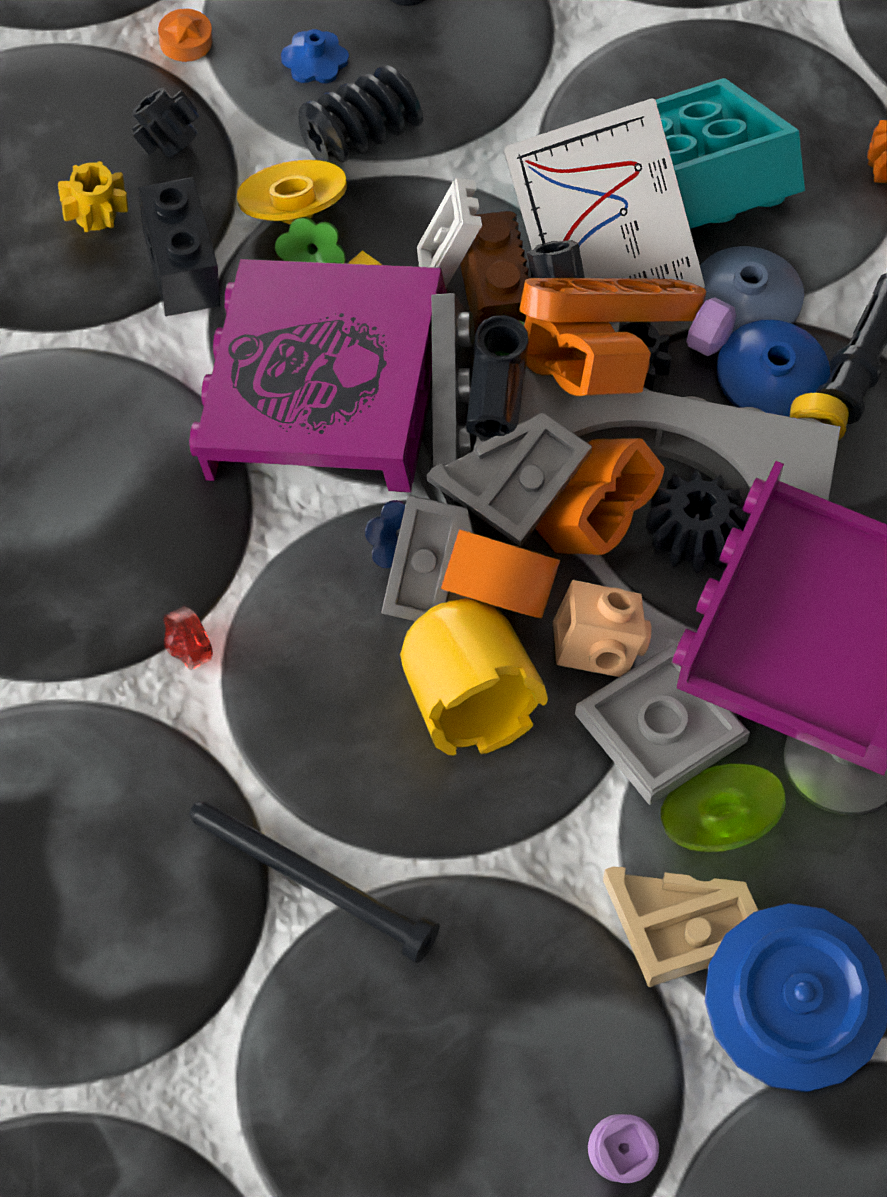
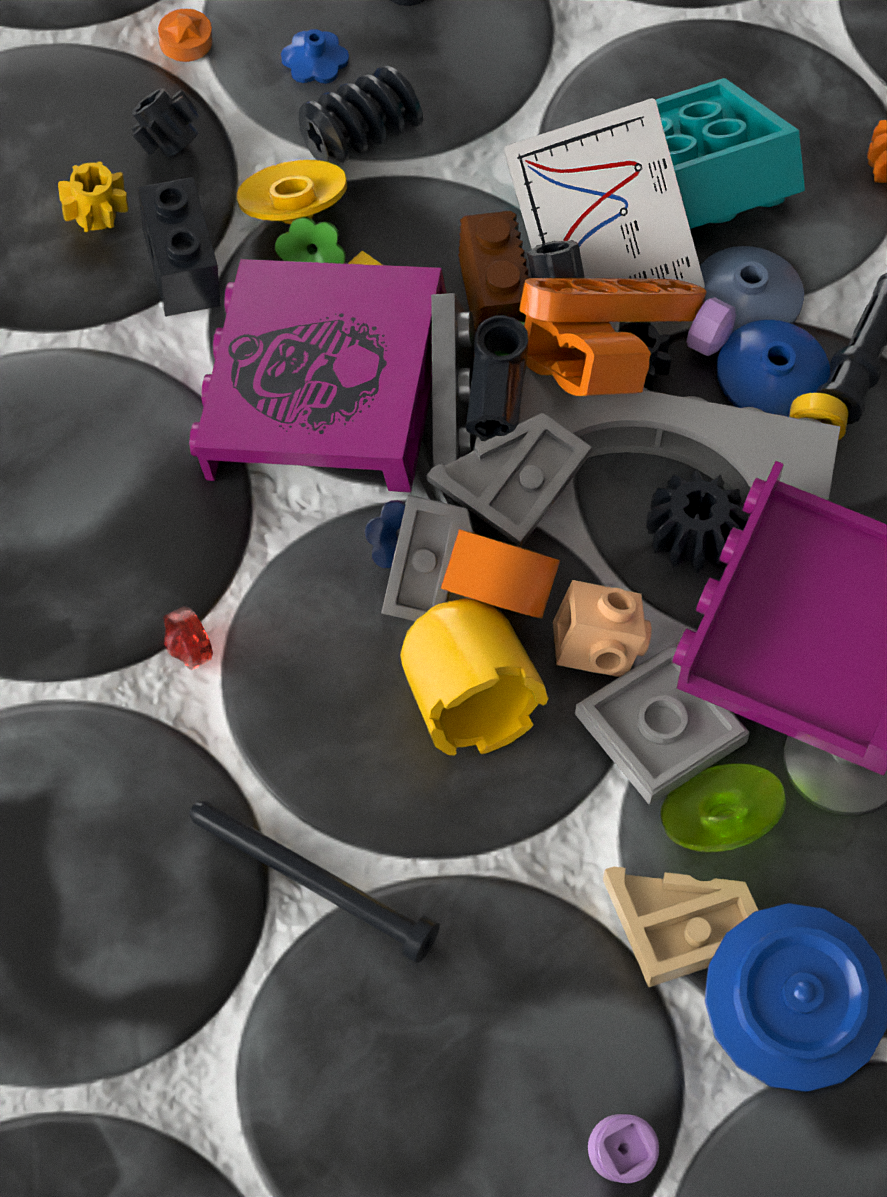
(451, 229): white tile -> none
(601, 497): orange brick -> none

